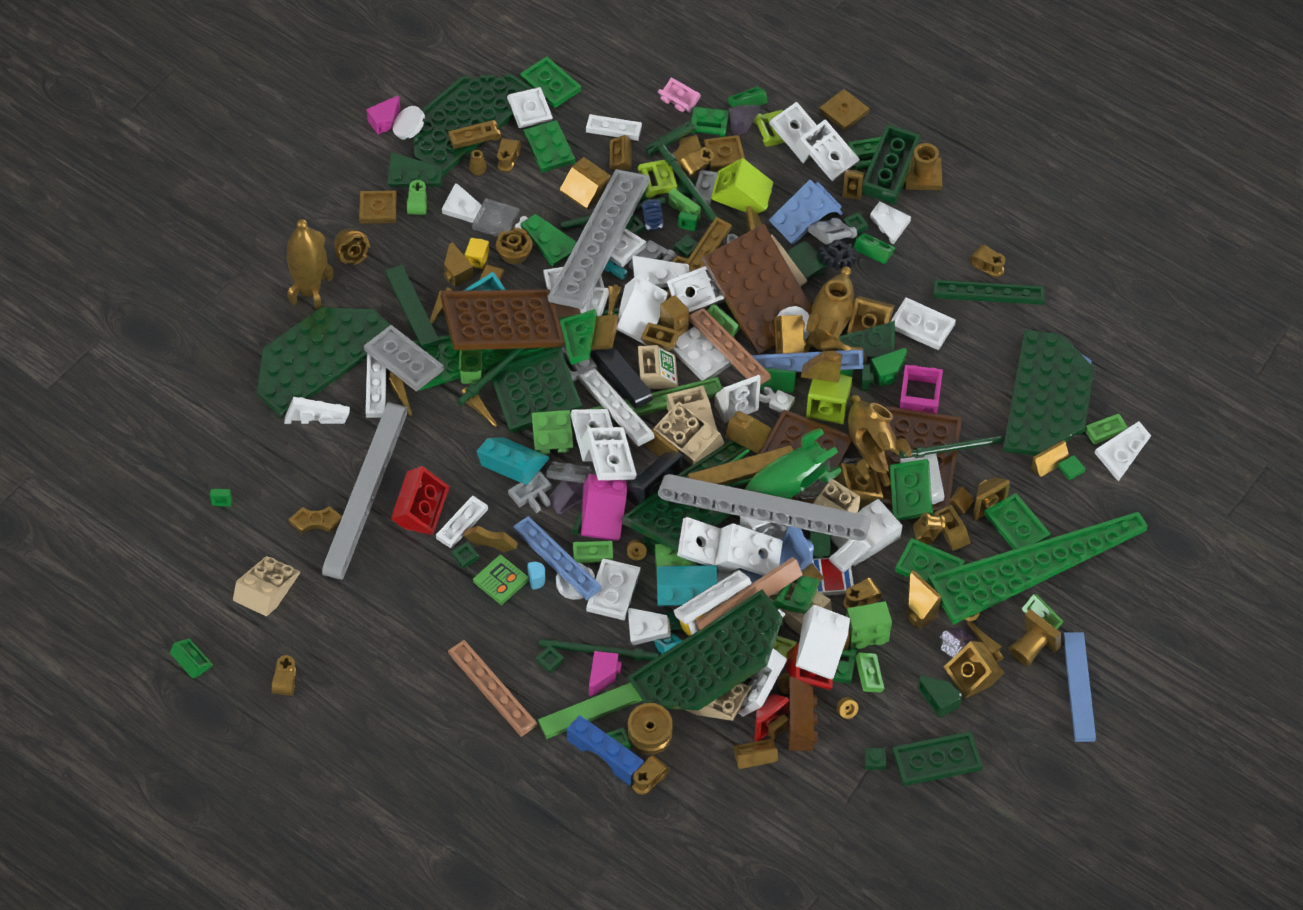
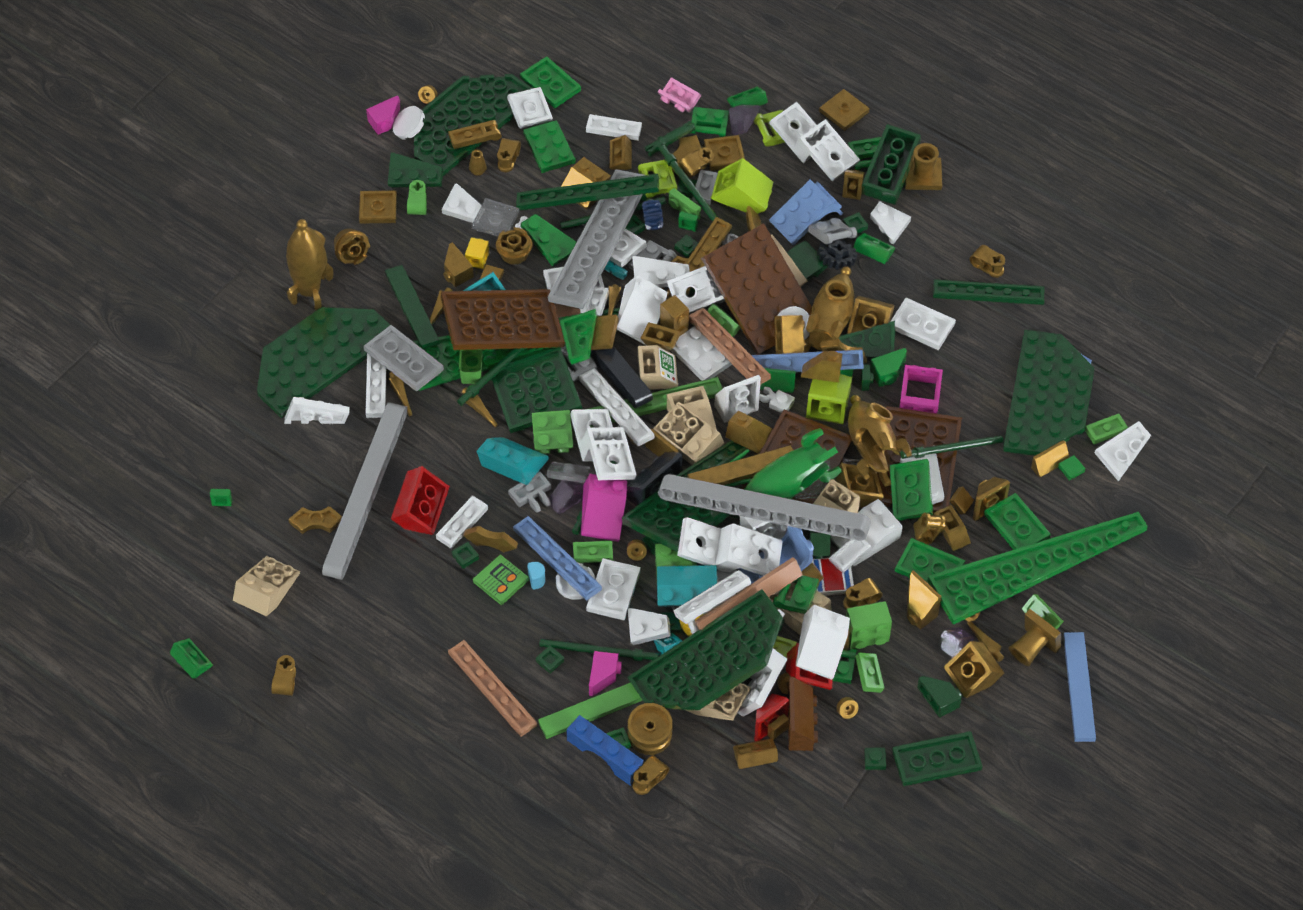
(427, 94): none -> pearl gold tile
(588, 192): none -> dark green plate

